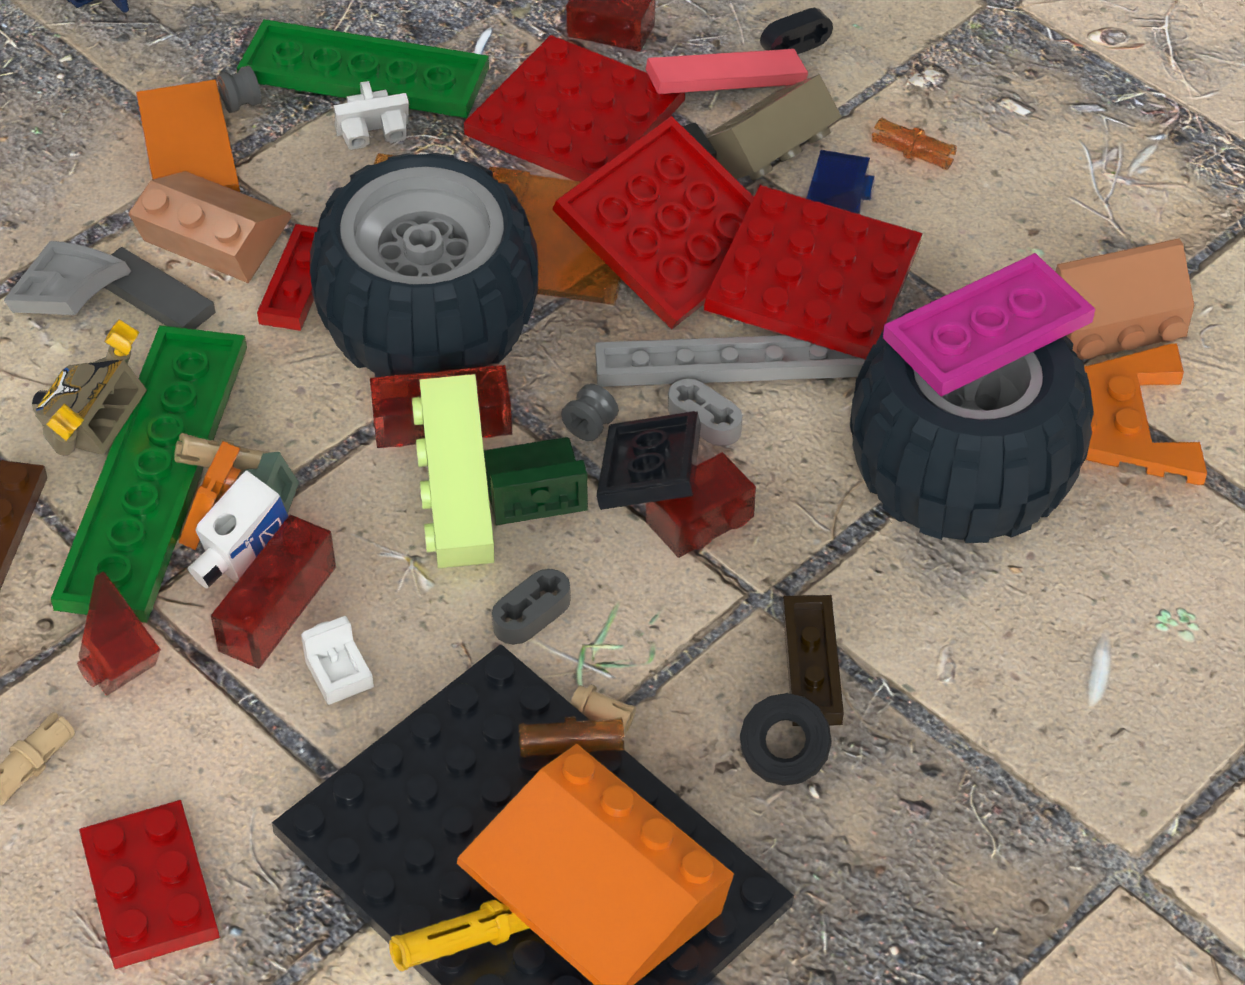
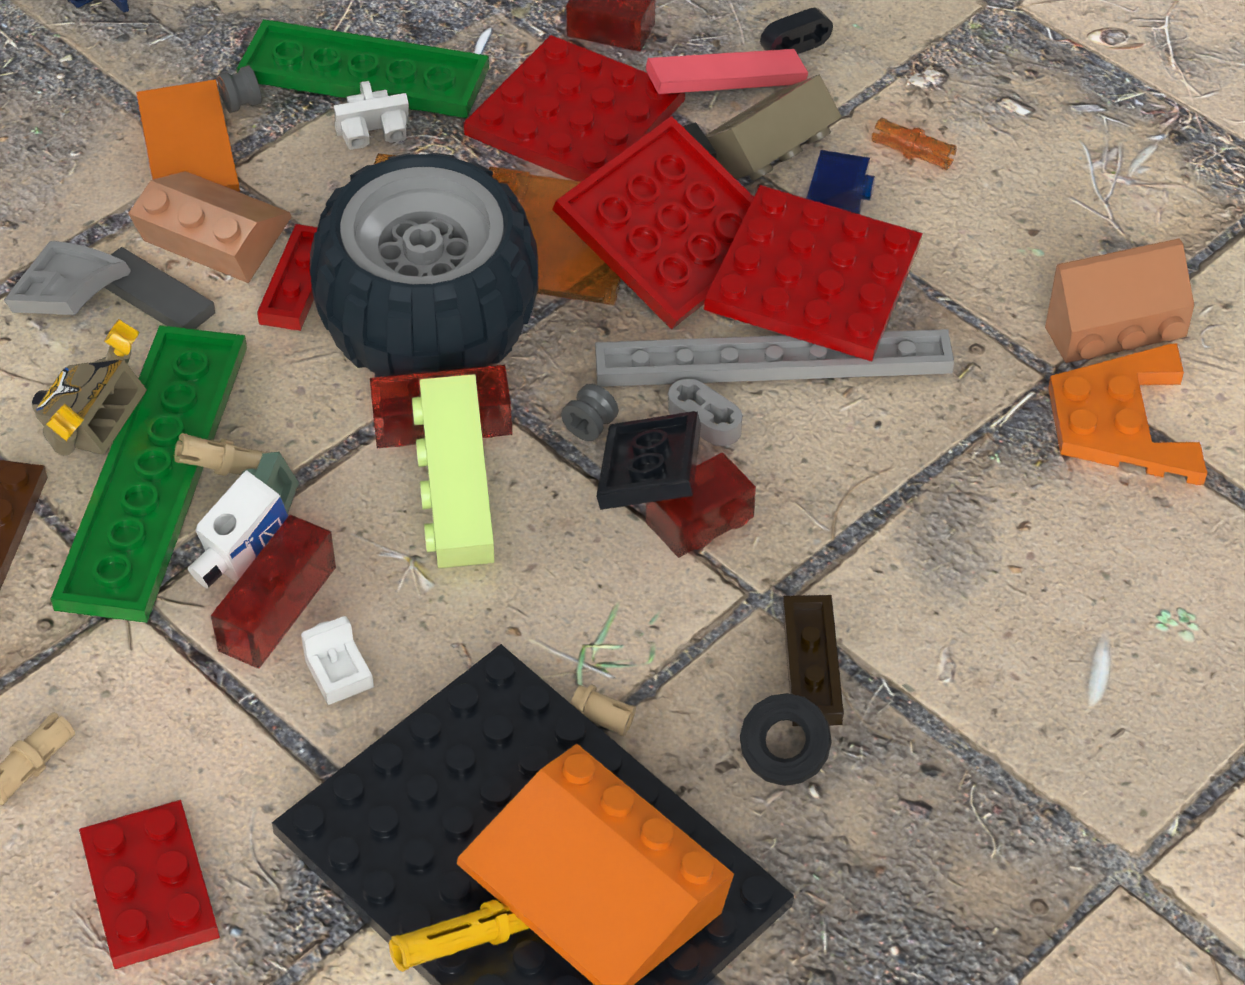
(113, 640): clear red slope -> none
(216, 482): orange plate -> none
(534, 609): dark grey beam -> none
(535, 481): dark green bracket -> none
(561, 736): clear orange pin -> none
(979, 456): black wheel -> none
(988, 324): dark pink plate -> none

